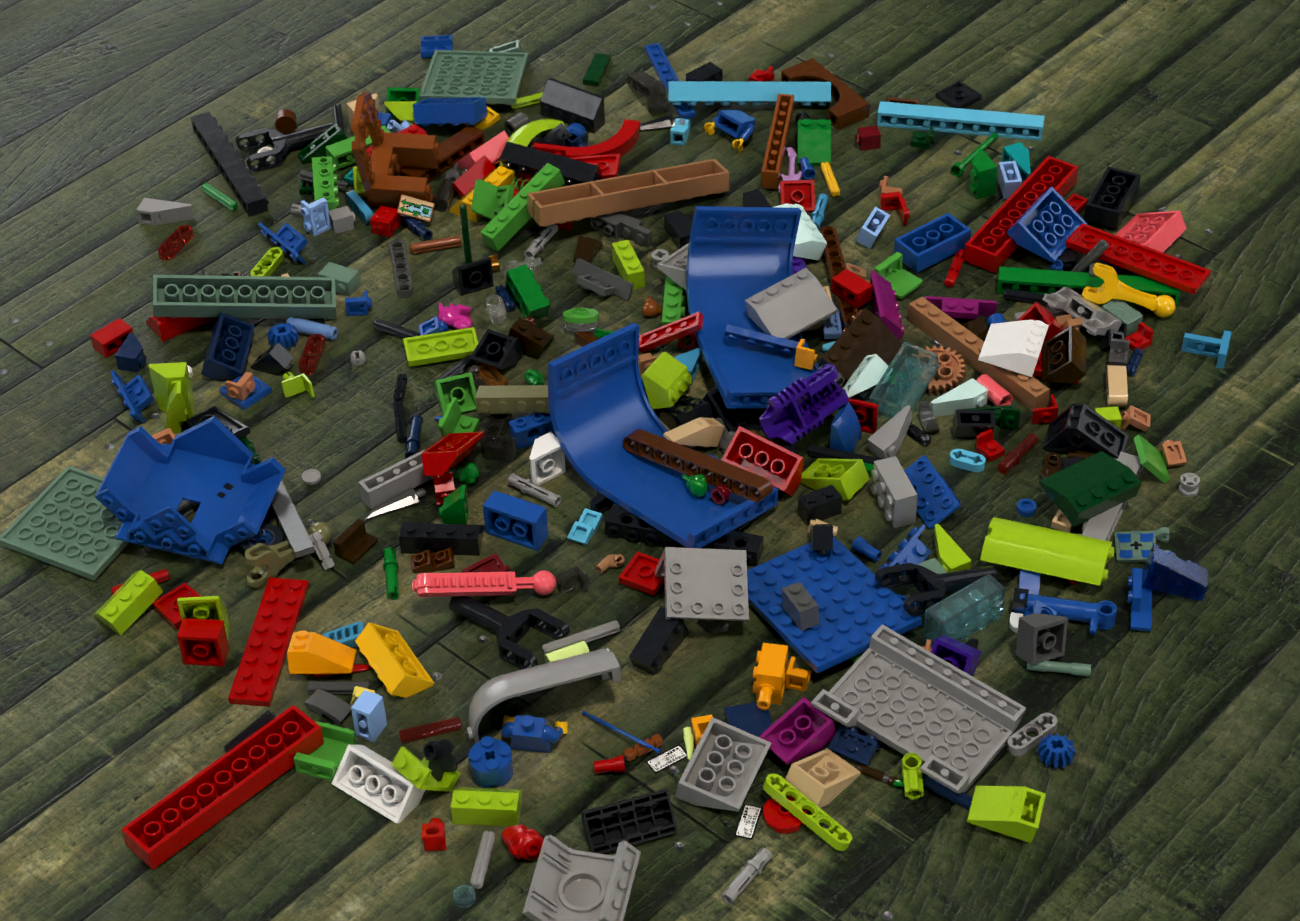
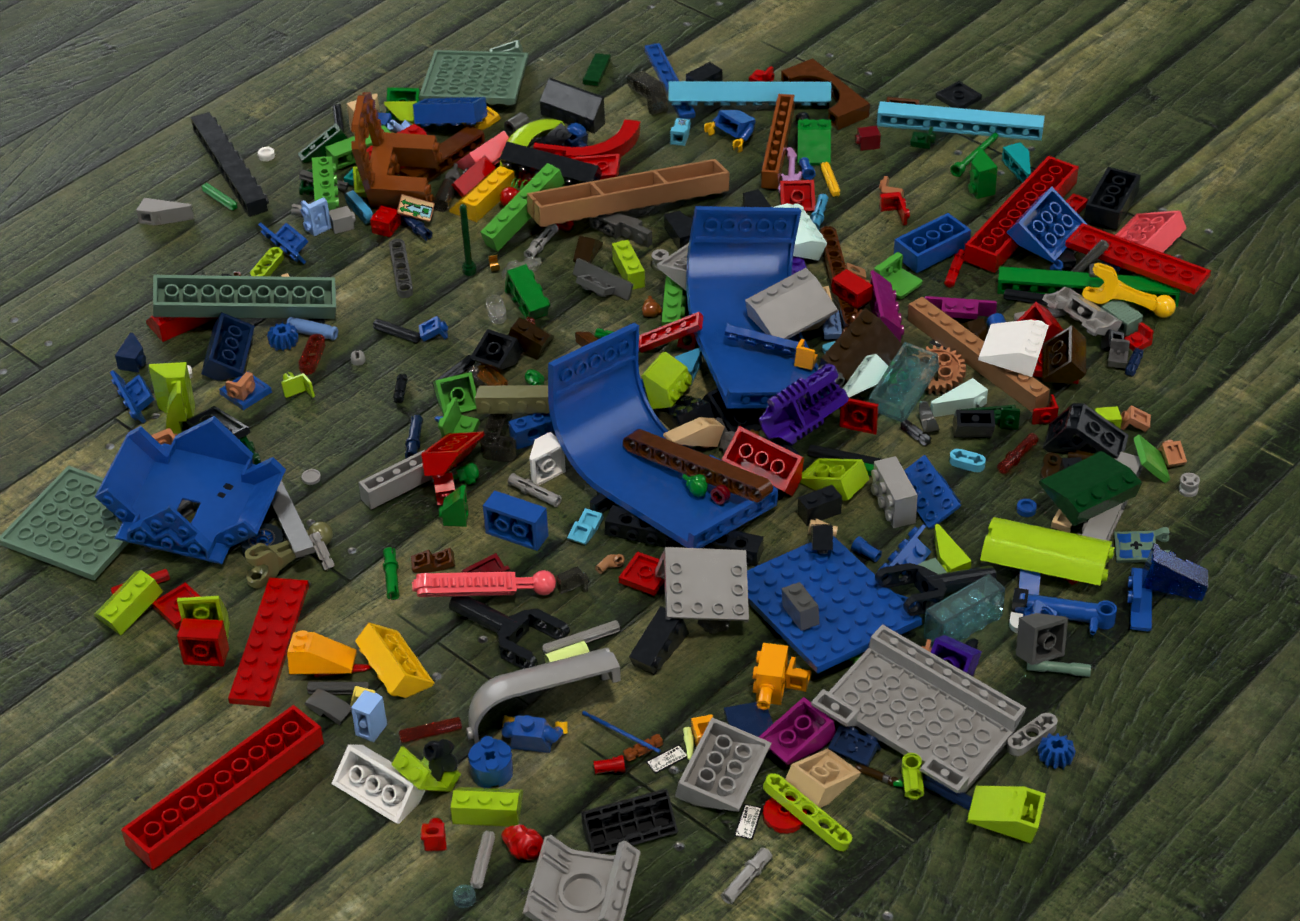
(111, 337): red brick -> none
(182, 235): clear red beam -> none
(252, 728): black axle -> none
(273, 360): black slope -> none
(280, 143): black piece -> none
(285, 121): reddish brown piece -> none
(326, 759): bright green panel -> none
(346, 279): sand green brick -> none
(347, 633): dark azure slope -> none
(354, 542): dark brown panel -> none
(358, 305): blue bracket -> none
(399, 502): dark grey bar -> none
(400, 421): black axle -> none
(432, 43): blue slope -> none
(435, 244): dark orange axle -> none
(440, 346): lime plate -> none
(455, 316): dark pink animal -> none
(461, 538): black slope -> none
(473, 276): black slope -> none
(490, 199): bright green bracket -> none
(507, 300): dark blue axle -> none
(527, 100): lime axle -> none
(580, 319): bright green piece -> none
(645, 361): medium nougat bracket -> none
(660, 123): black bar -> none
(845, 429): blue slope -> none
(872, 227): light blue brick -> none
(889, 438): light grey slope -> none
(988, 446): red bracket -> none
(996, 392): coral pin -> none
(1008, 178): light blue brick -> none
(1066, 321): medium nougat bracket -> none
(1116, 386): tan beam -> none
(1208, 346): dark azure bracket -> none

